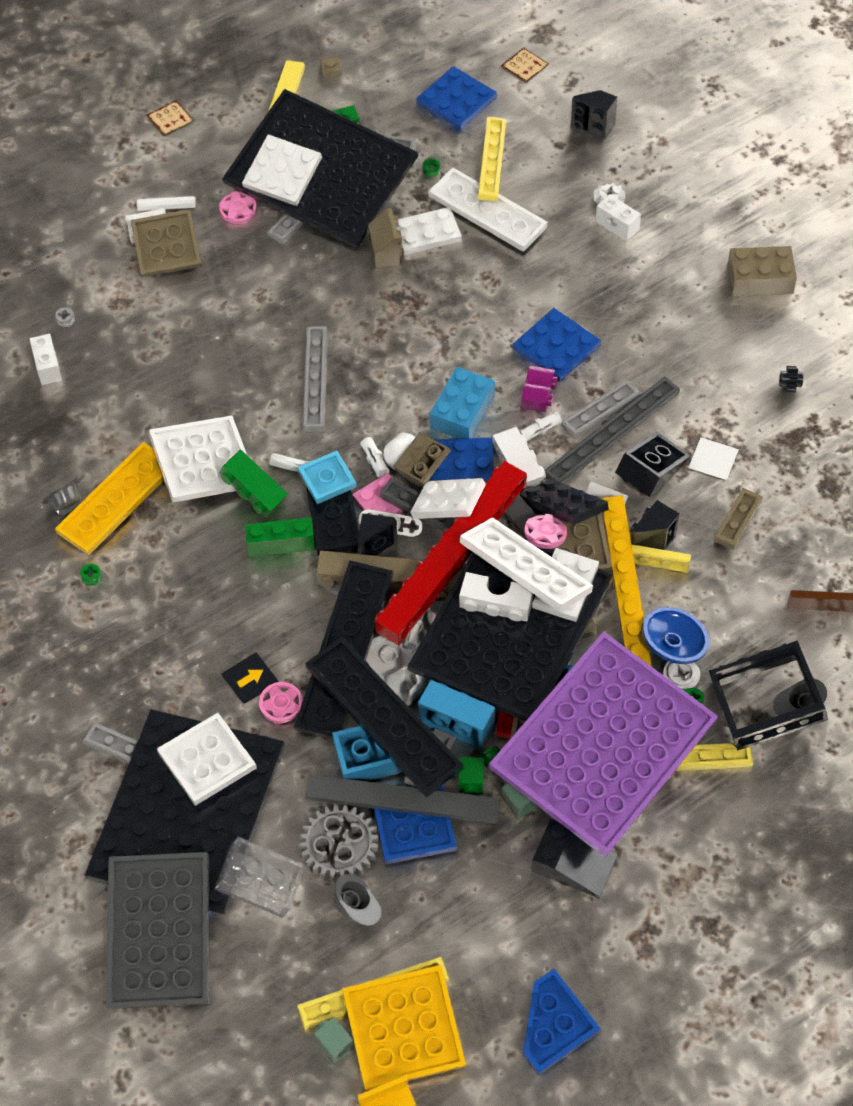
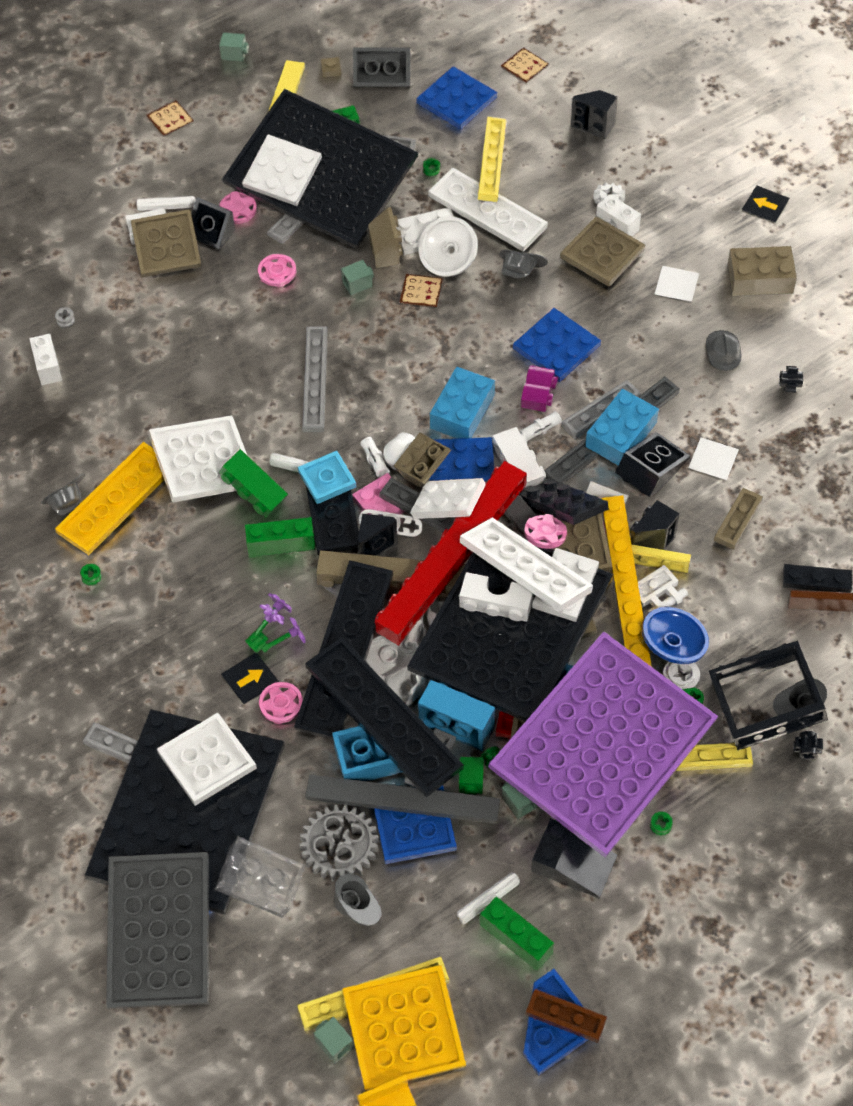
(212, 223): none -> black slope
(233, 47): none -> sand green brick
(258, 639): none -> plant
(277, 271): none -> bright pink wheel
(357, 277): none -> sand green brick
(381, 66): none -> dark grey slope
(421, 290): none -> tan sticker
(440, 238): none -> white dish
(482, 901): none -> white axle
(516, 933): none -> green brick
(520, 264): none -> dark grey piece
(566, 1015): none -> reddish brown plate
(602, 251): none -> dark tan plate
(621, 426): none -> dark azure brick
(656, 585): none -> white plate
(665, 817): none -> green bush
(676, 283): none -> white sticker
(723, 350): none -> dark grey piece
(765, 203): none -> black sticker
(808, 745): none -> black gear
(817, 578): none -> black plate

